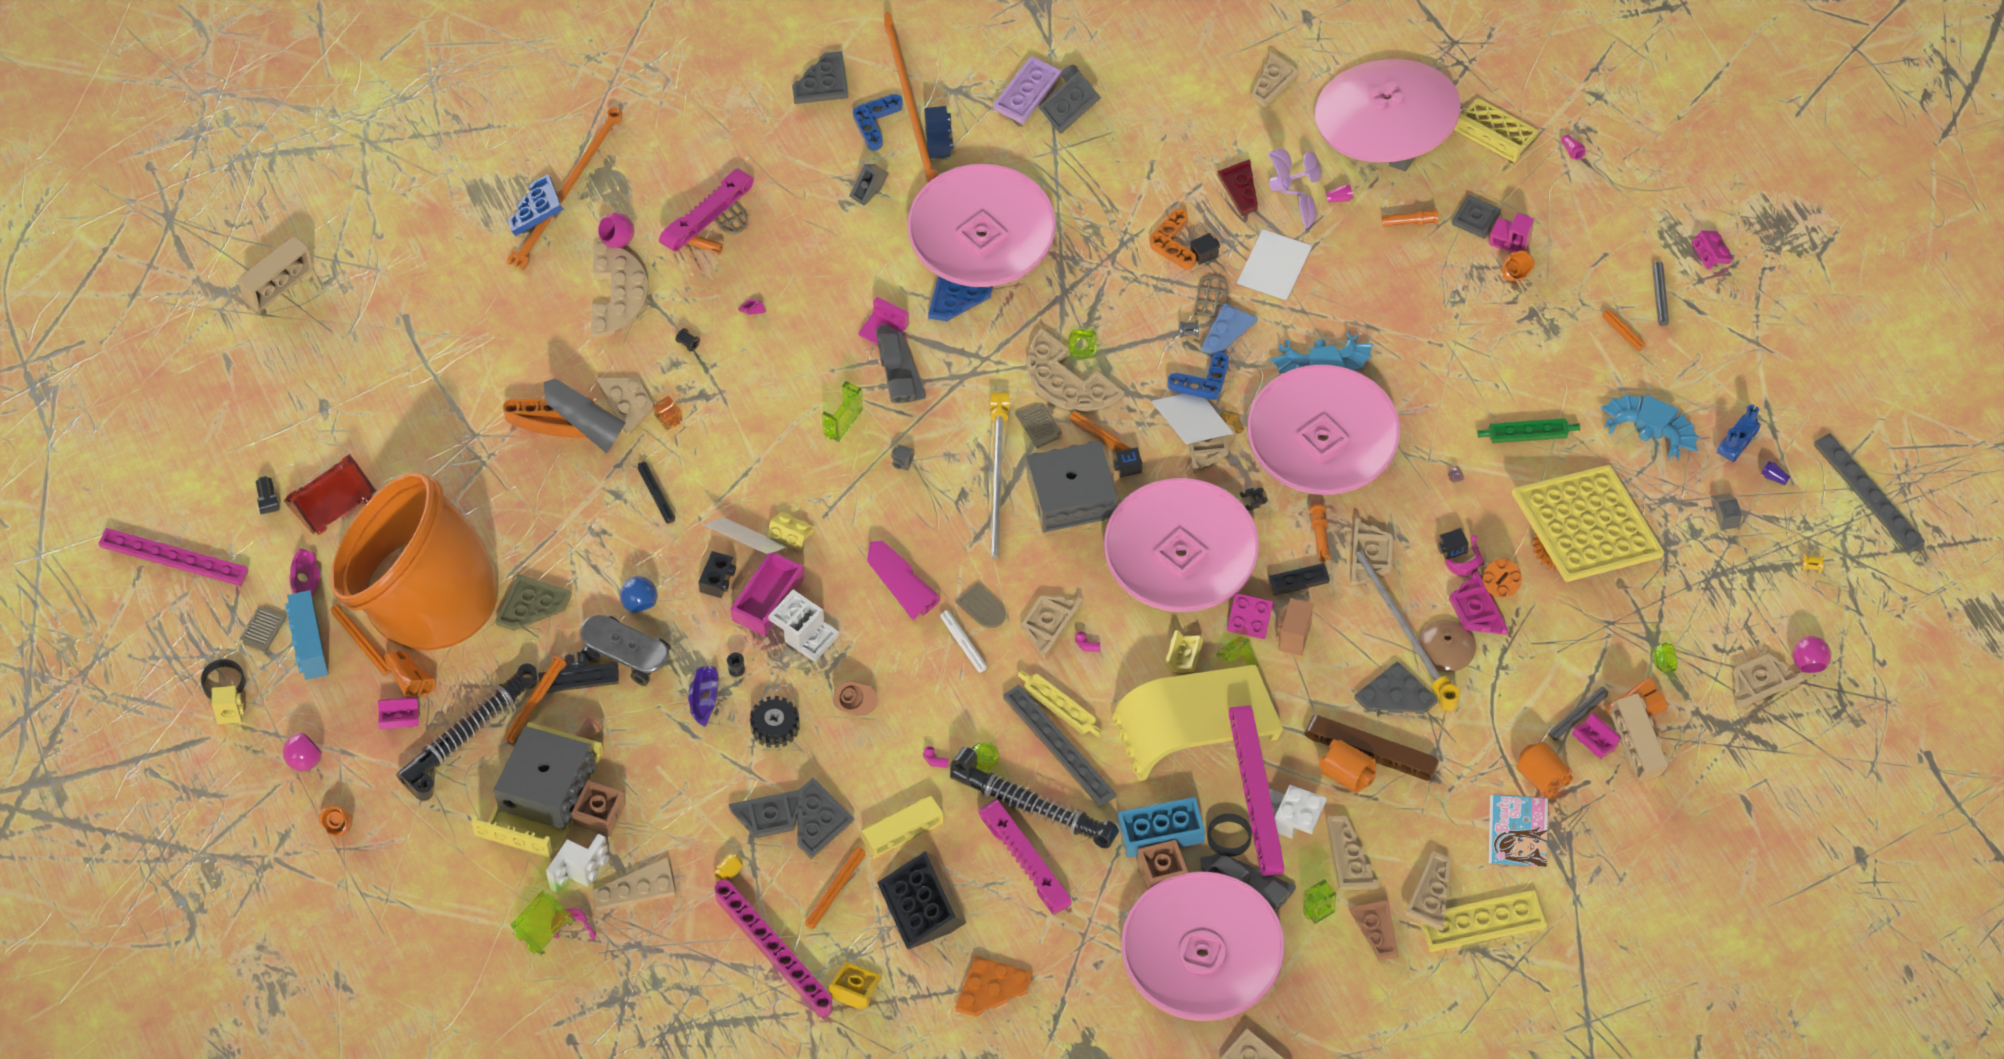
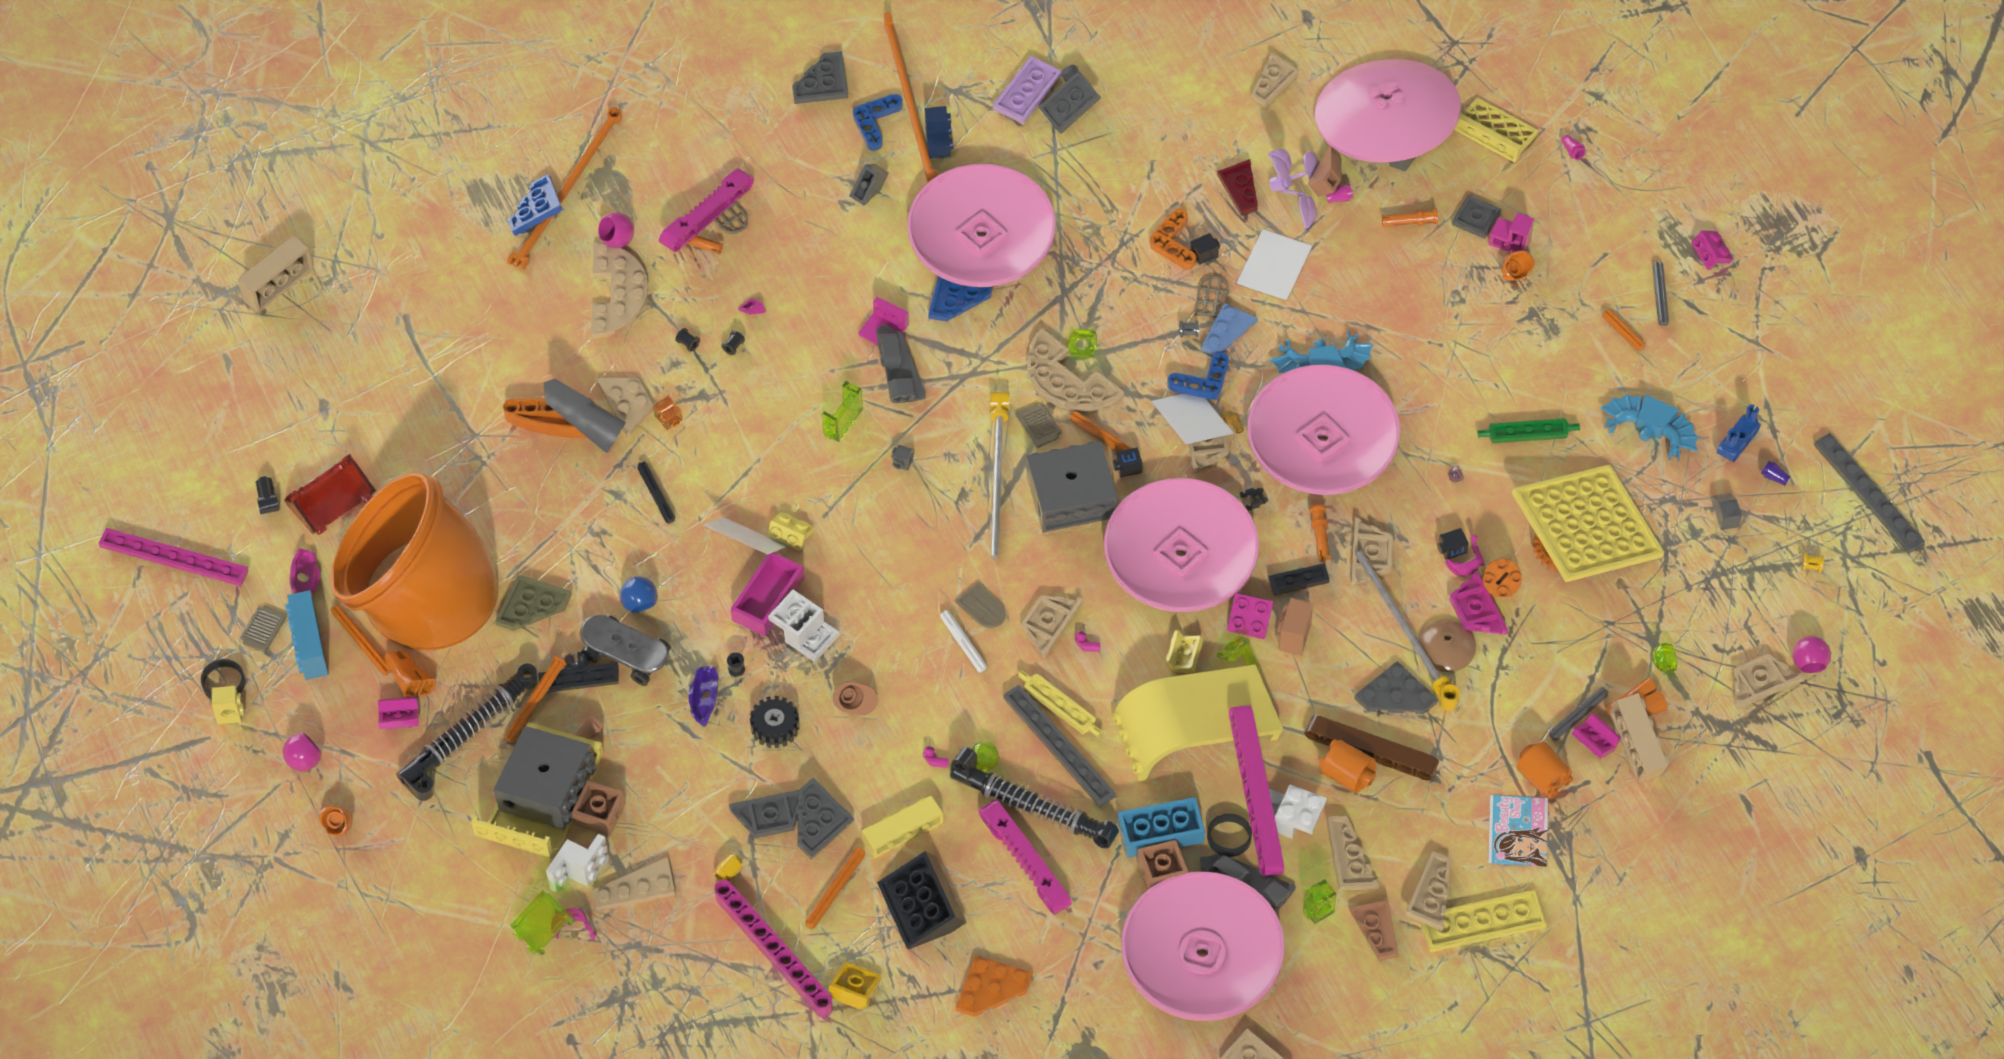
(713, 573): black brick -> none
(733, 342): none -> black bush
(901, 580): dark pink panel -> none
(1327, 174): none -> nougat slope

